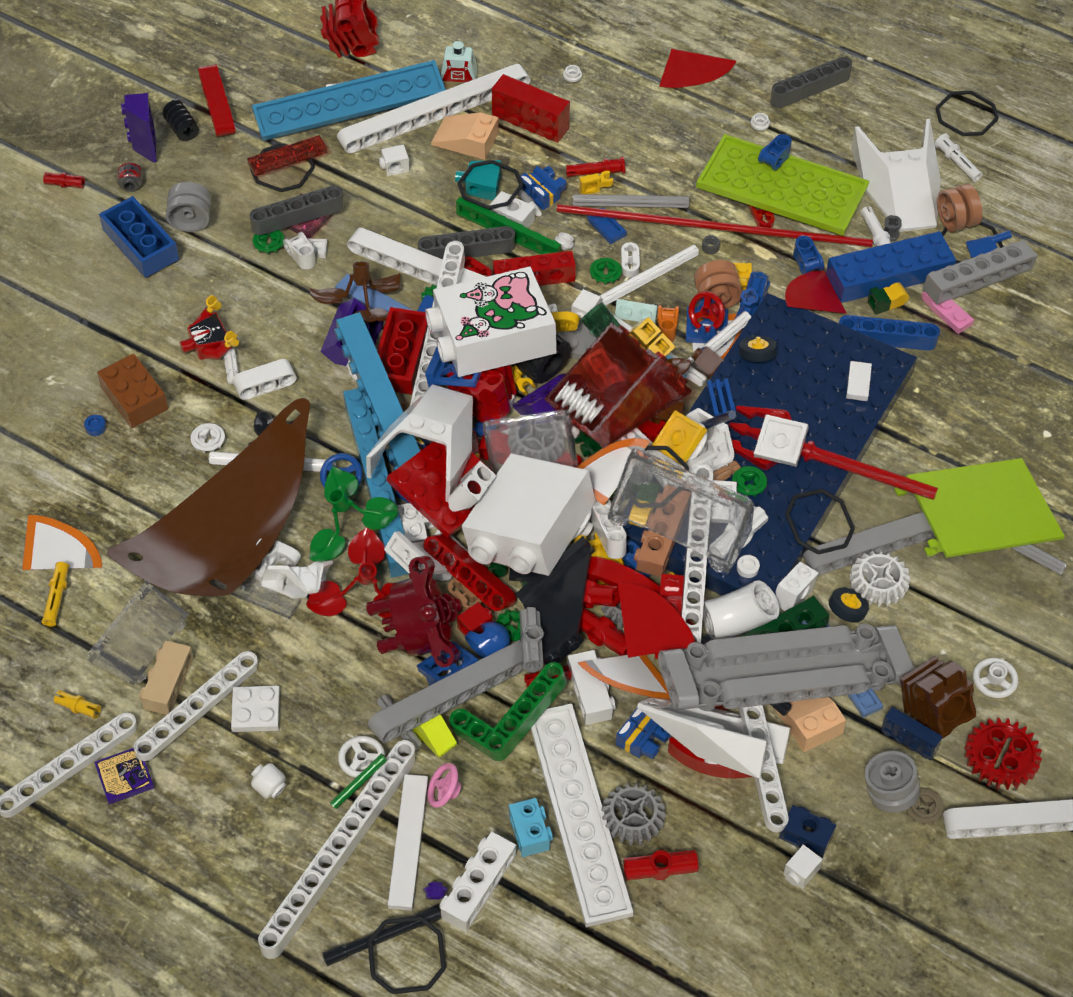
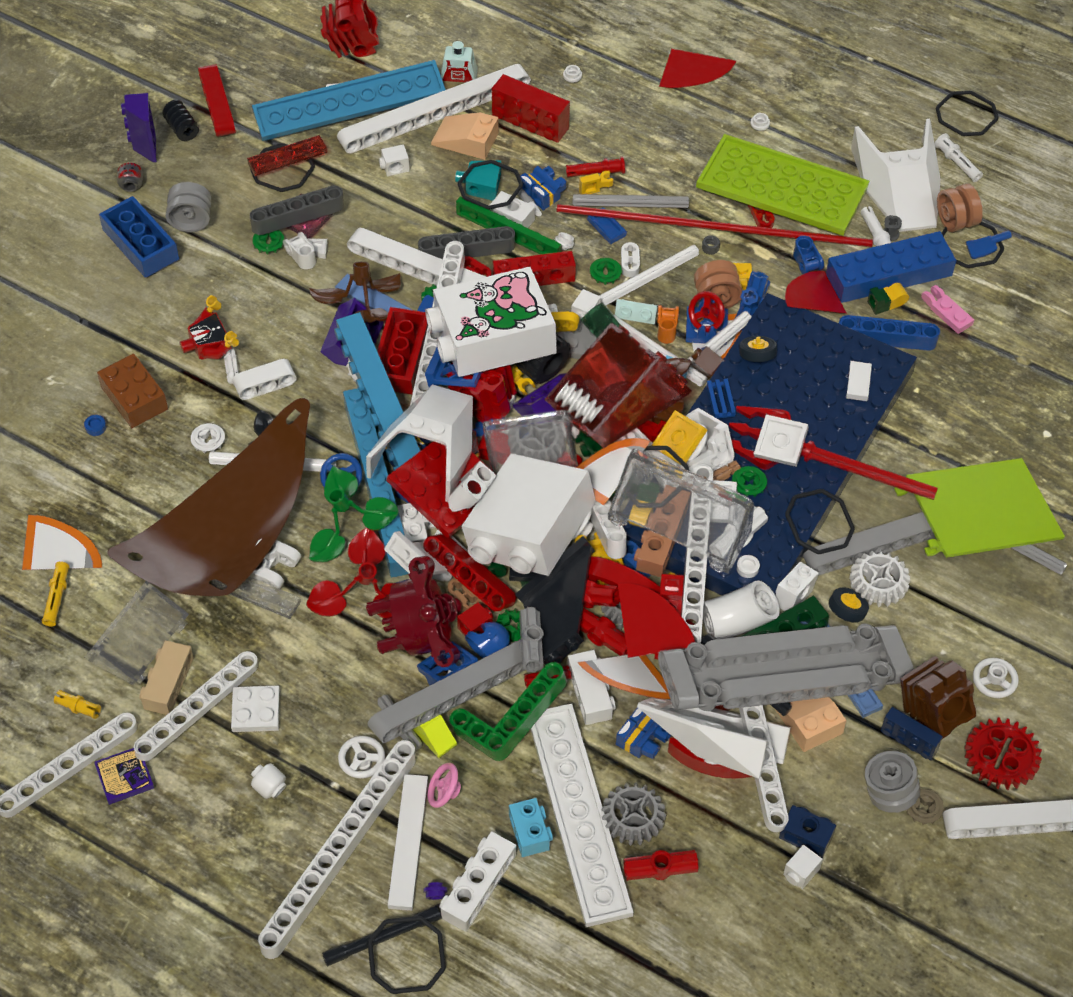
(63, 180): red pin -> none
(295, 581): white piece -> none
(358, 781): green bar -> none
(647, 335): yellow hips -> none
(719, 419): dark blue bar -> none
(776, 151): blue piece -> none
(810, 82): dark grey beam -> none
(979, 271): light grey brick -> none

